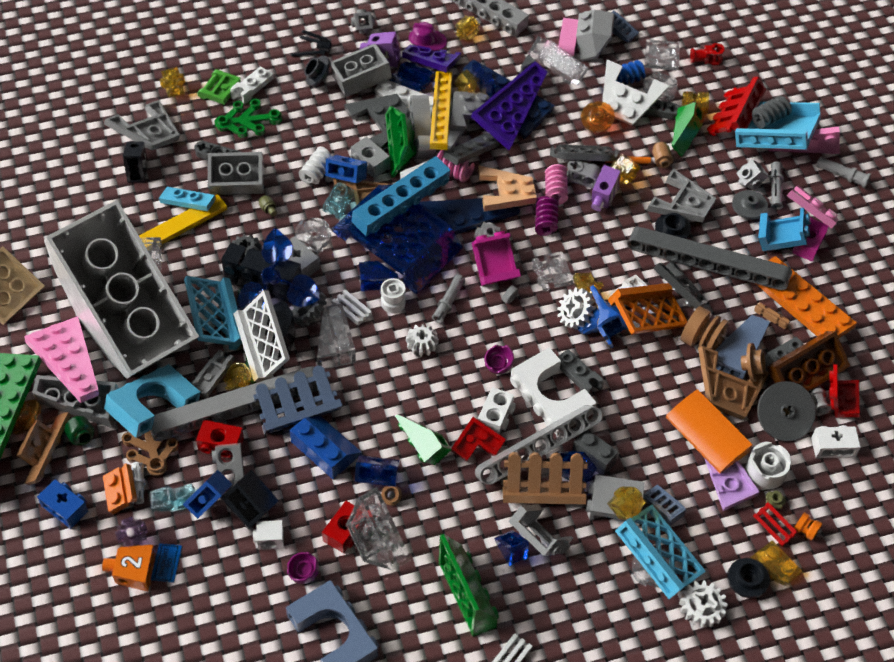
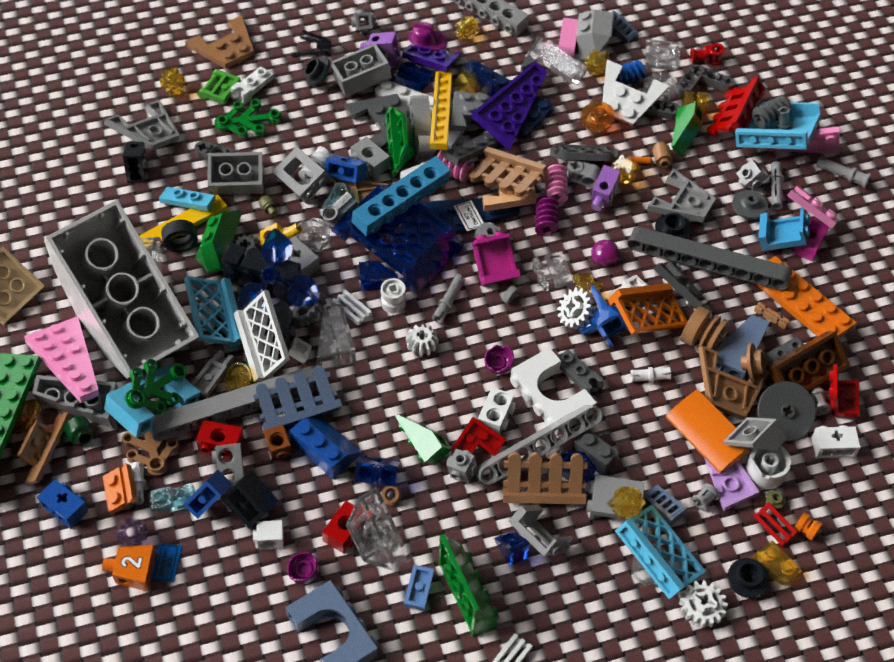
(152, 388): none -> green plant
(179, 227): none -> black tyre
(216, 239): none -> green wedge
(226, 50): none -> medium nougat wing
(277, 434): none -> dark orange brick
(289, 232): none -> yellow bracket
(290, 164): none -> light grey panel
(299, 350): none -> white plate
(339, 208): none -> light grey piece
(419, 587): none -> medium blue plate
(462, 465): none -> light grey brick
(469, 215): none -> white sticker
(515, 166): none -> medium nougat fence
(596, 61): none -> clear yellow brick
(605, 252): none -> magenta hair
(650, 374): none -> white pin
(704, 76): none -> flat silver beam
(705, 496): none -> light grey bush
(757, 434): none -> light grey slope
(784, 119): none -> dark grey pin

